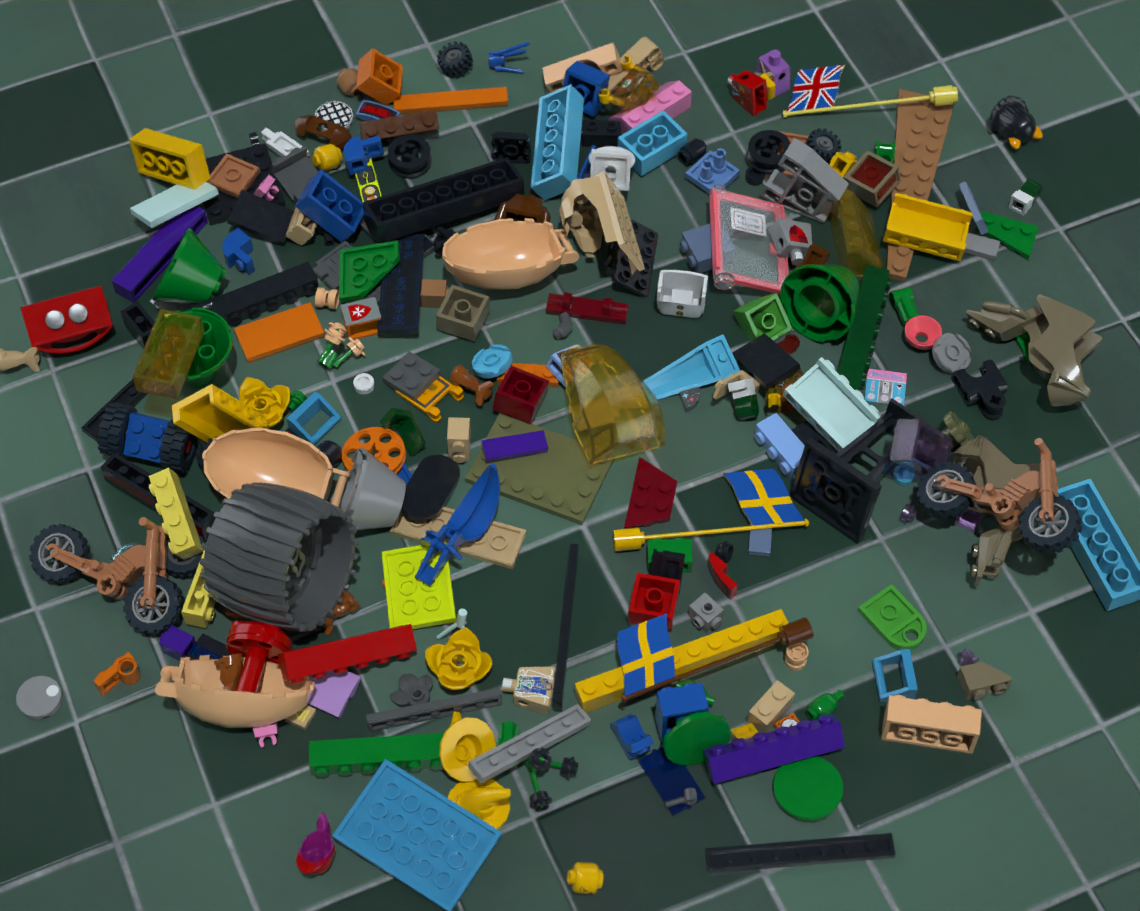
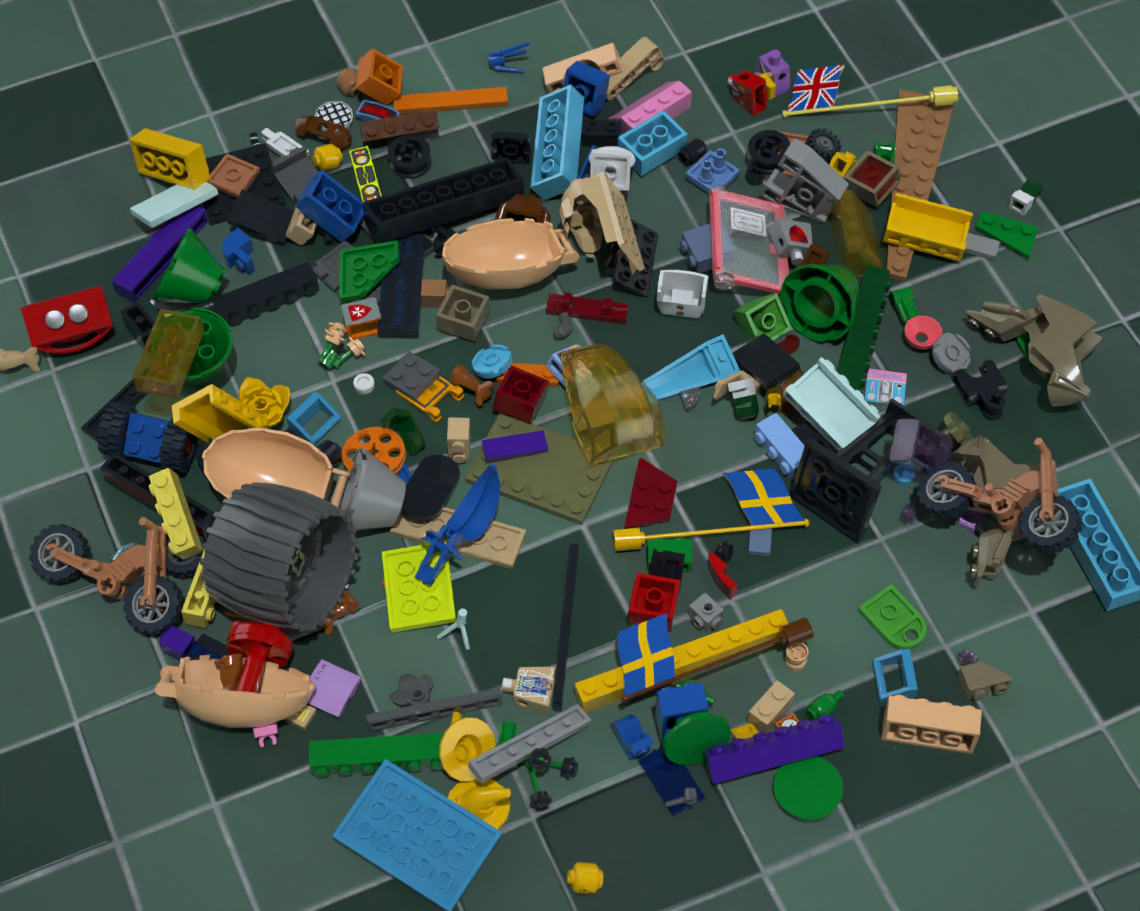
(39, 697): light grey tile -> none
(115, 674): orange plate -> none
(265, 187): bright pink tile -> none
(279, 332): orange tile -> none
(296, 399): green plant -> none
(316, 849): magenta hair -> none
(327, 298): light nougat wheel -> none
(347, 652): red brick -> none
(357, 151): blue brick -> none
(455, 59): black wheel -> none
(463, 648): yellow brick -> none
(634, 89): clear yellow torso -> none
(800, 853): black tile -> none
(973, 208): sand blue tile -> none
(1014, 121): black hair -> none

